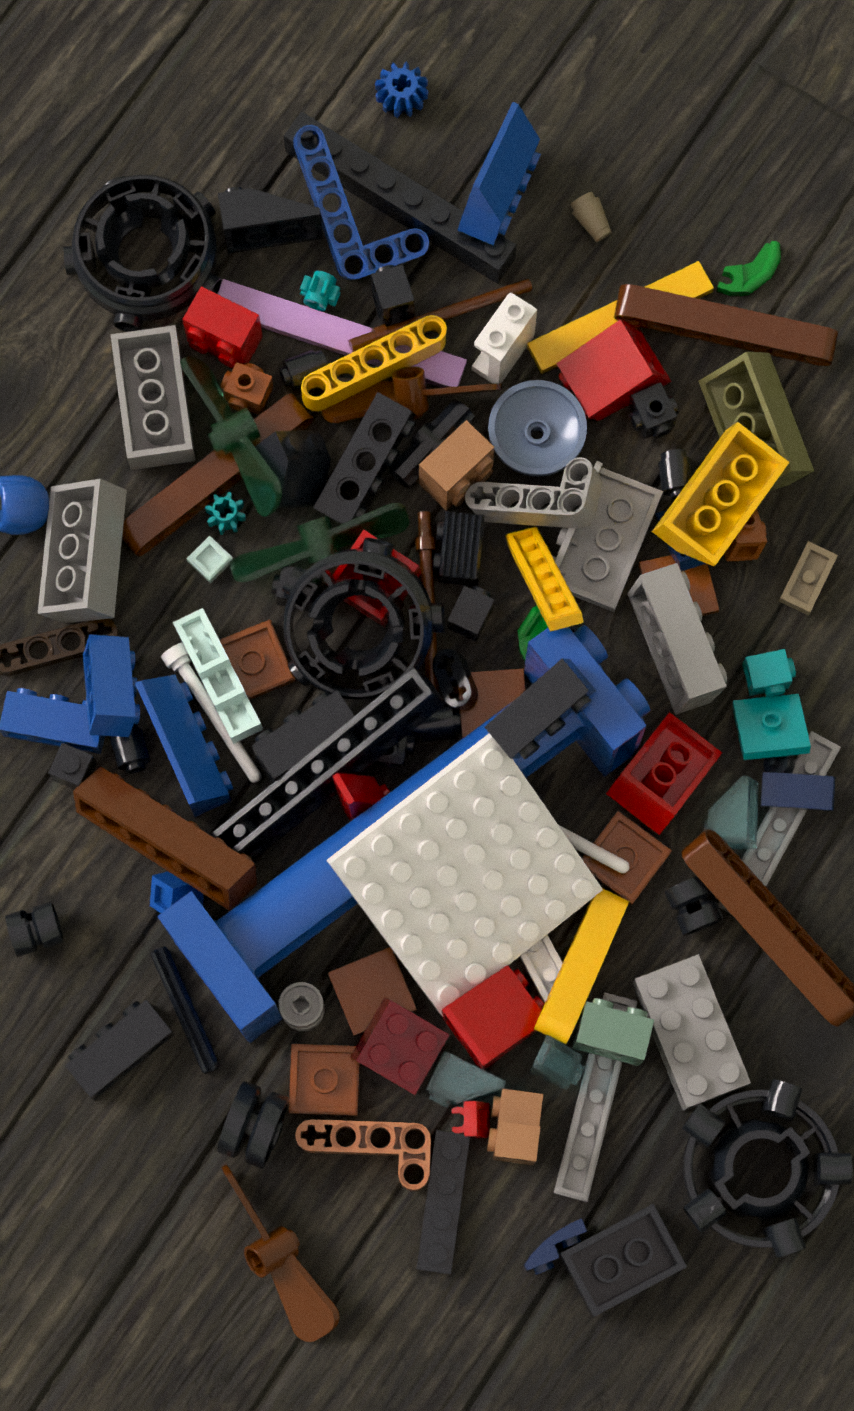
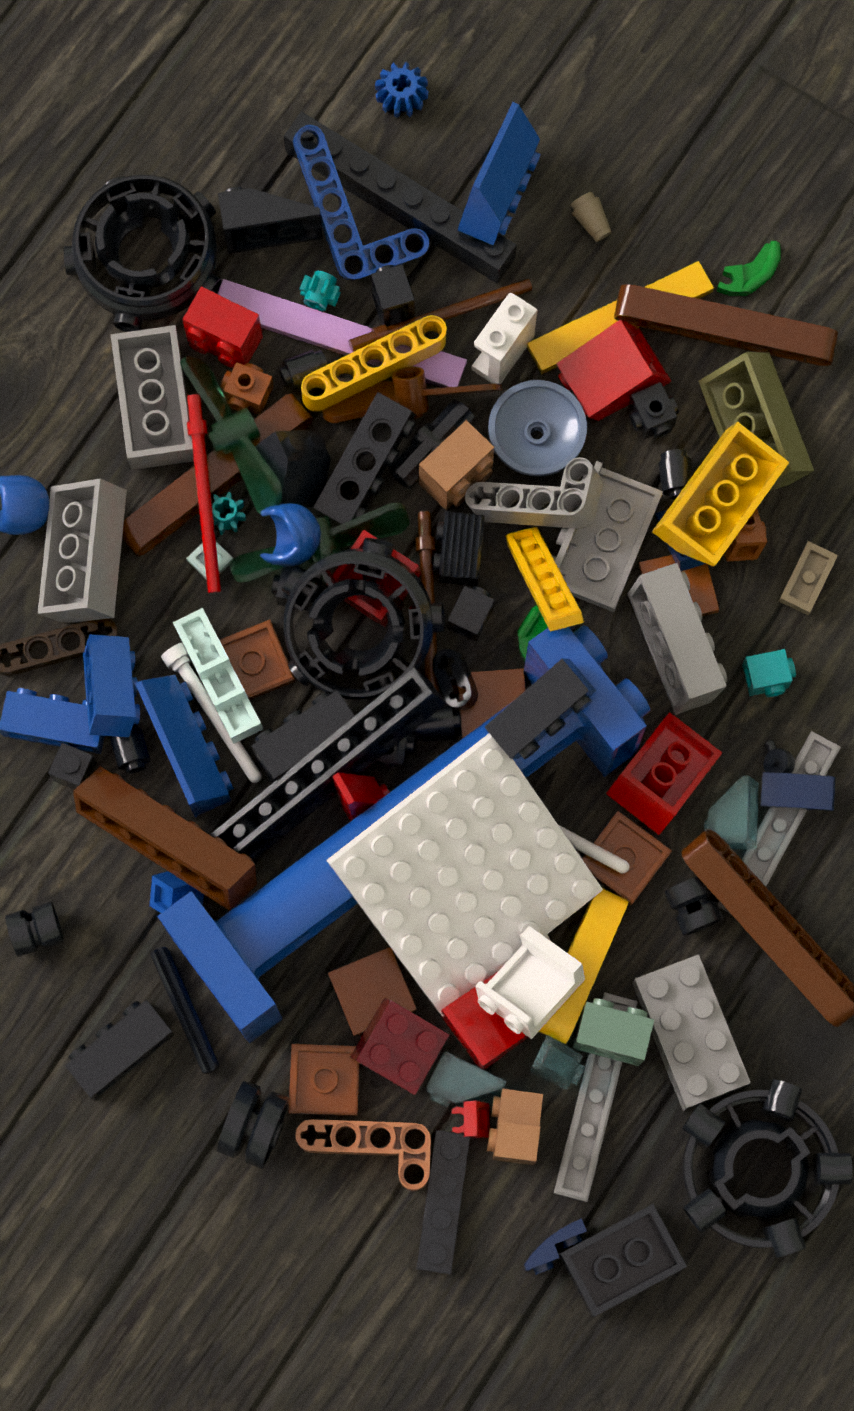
(197, 430): none -> red bar
(275, 1253): reddish brown piece -> none
(296, 534): none -> blue piece
(301, 1006): light grey wheel -> none
(531, 984): none -> white panel
(771, 727): teal plate -> none

